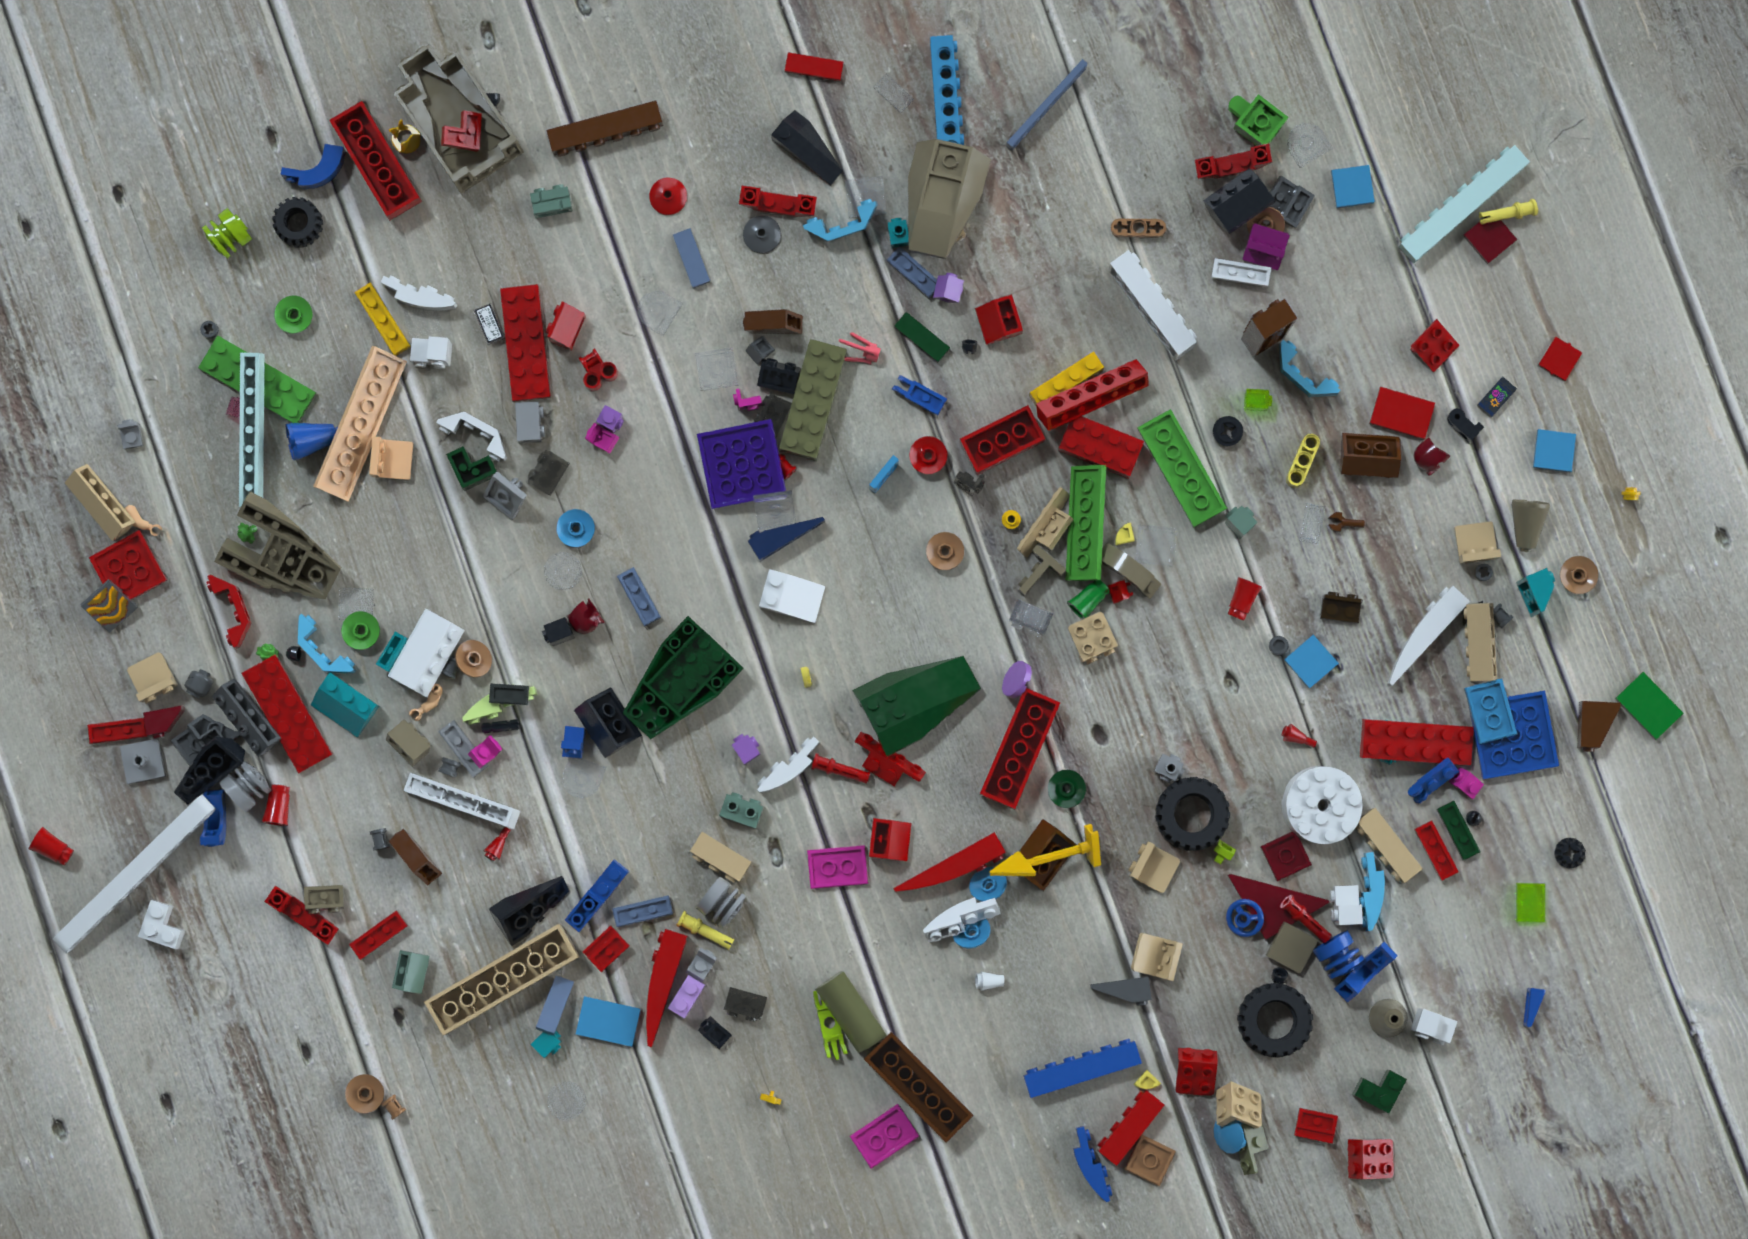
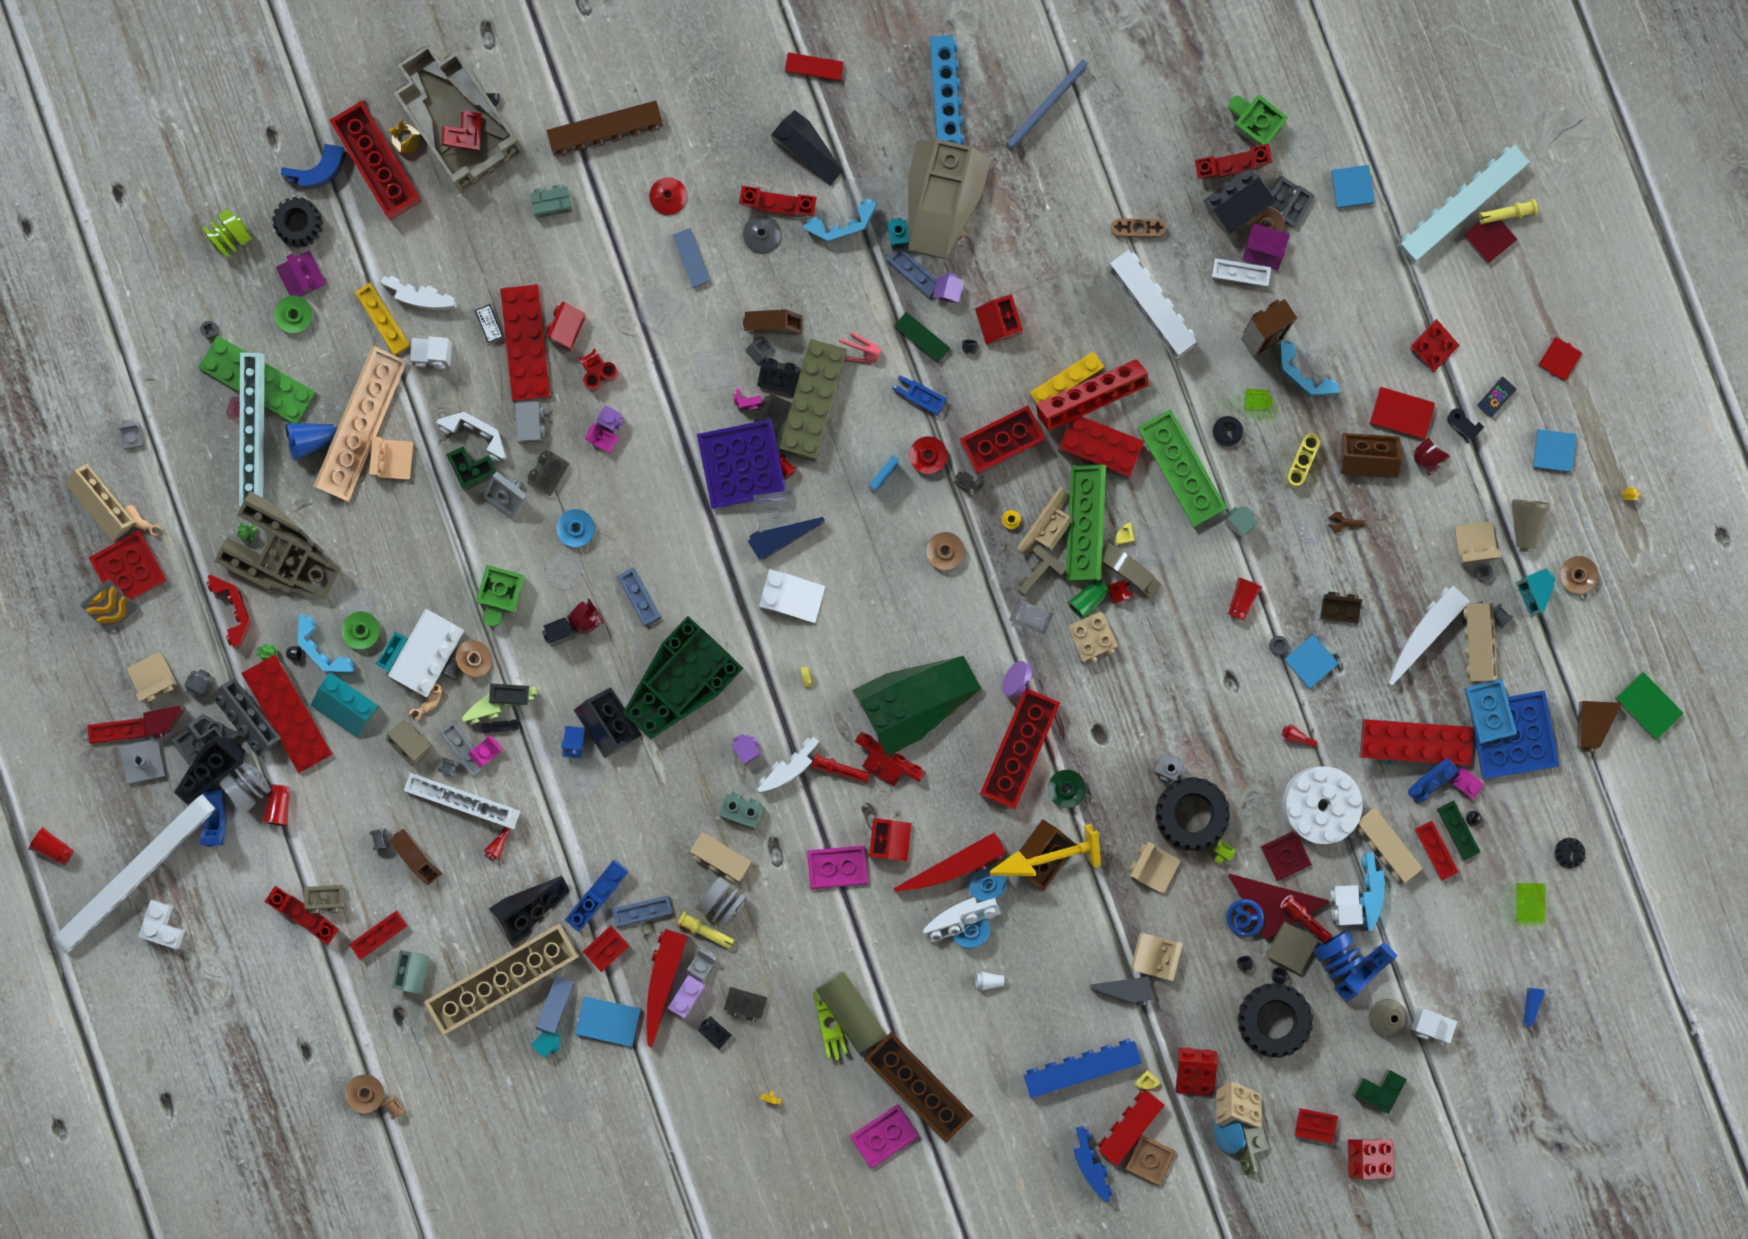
(300, 274): none -> magenta bracket
(499, 593): none -> bright green brick
(1244, 963): none -> black hinge

